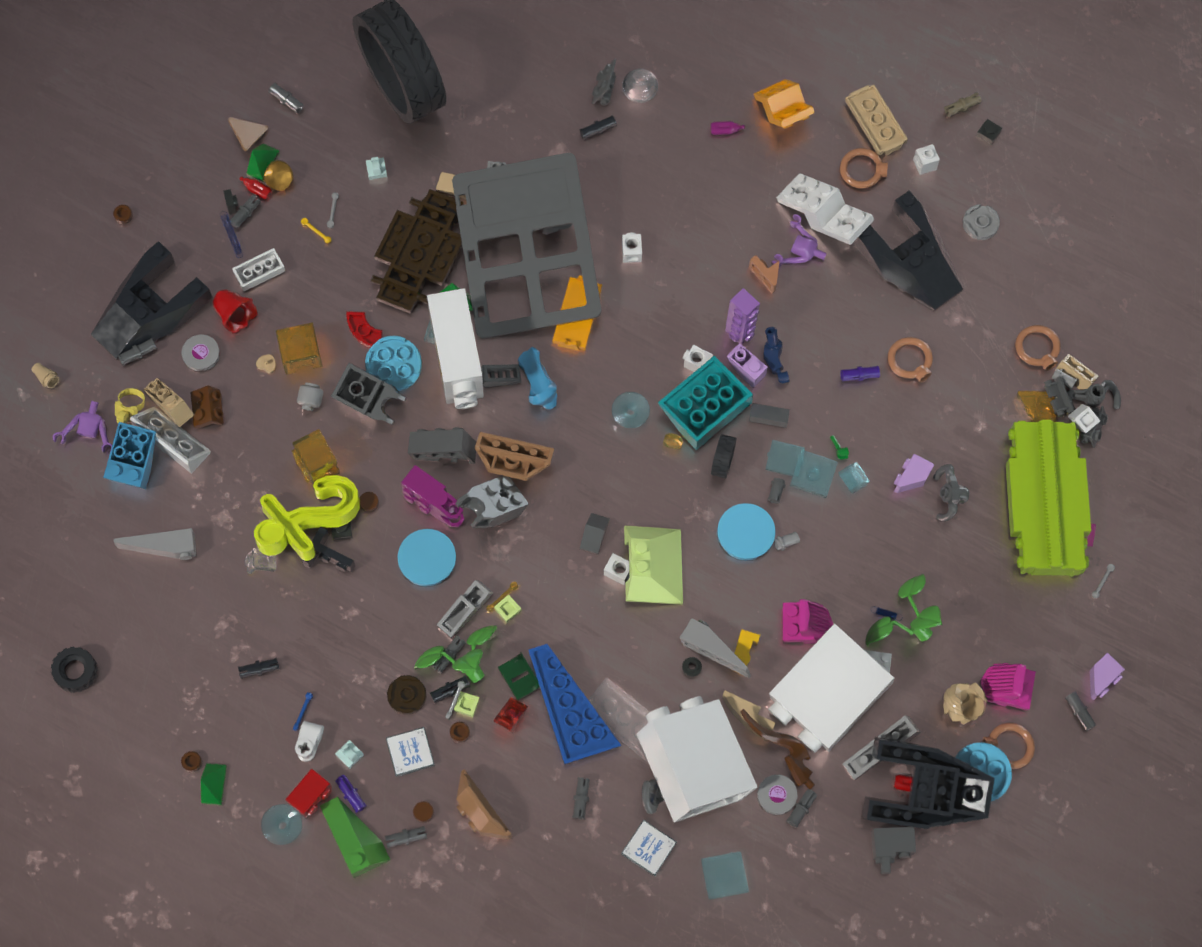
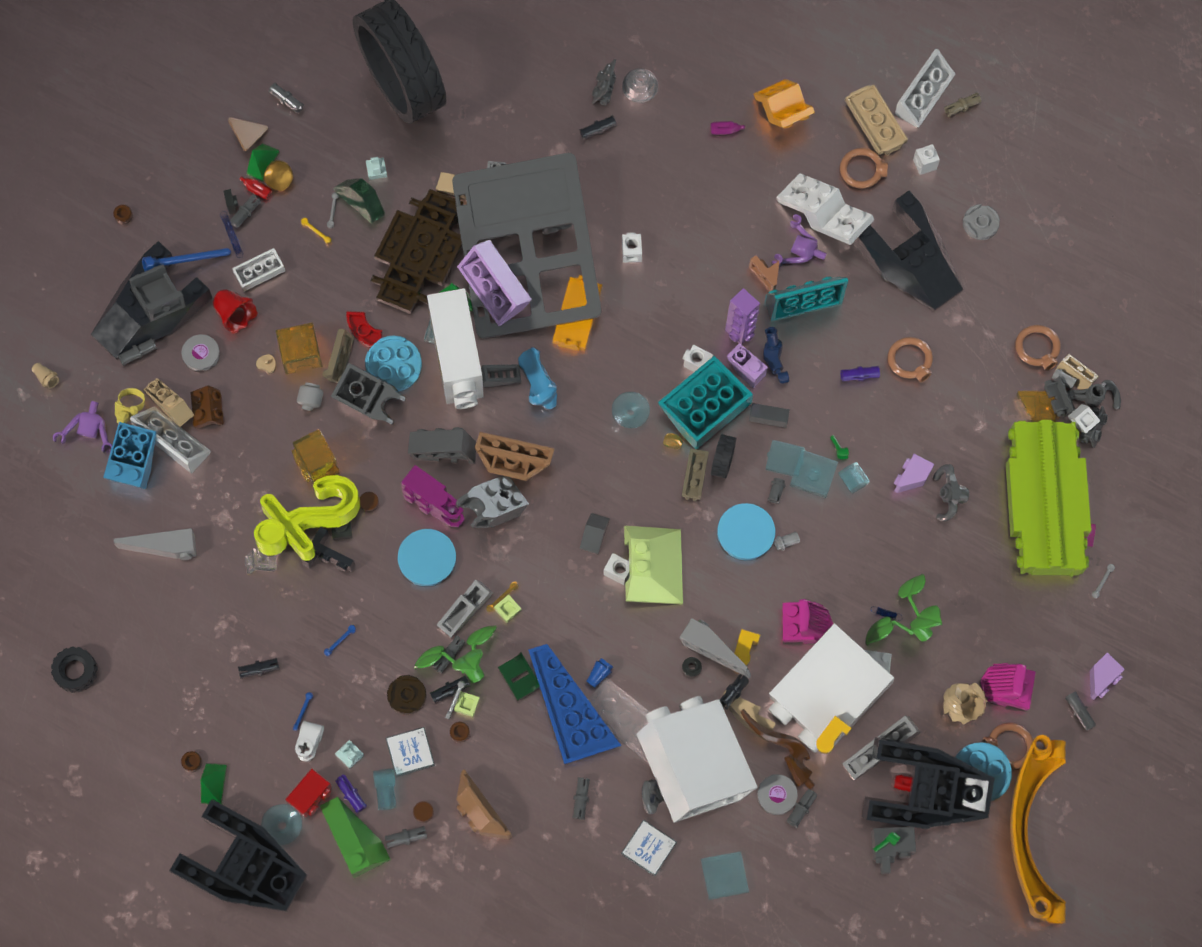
(149, 262): none -> blue piece
(156, 293): none -> dark grey panel
(253, 869): none -> black wedge
(339, 356): none -> dark tan hinge
(351, 629): none -> blue hinge
(361, 198): none -> clear green slope
(384, 783): none -> clear light blue piece
(494, 282): none -> lavender slope
(510, 715): clear red slope -> none
(599, 672): none -> blue cone
(695, 474): none -> dark tan hinge
(734, 691): none -> black pin
(806, 298): none -> teal slope
(826, 740): none -> yellow leg
(893, 838): none -> green hand
(925, 90): none -> white slope
(989, 131): pearl dark grey plate -> none
(1034, 770): none -> light orange panel

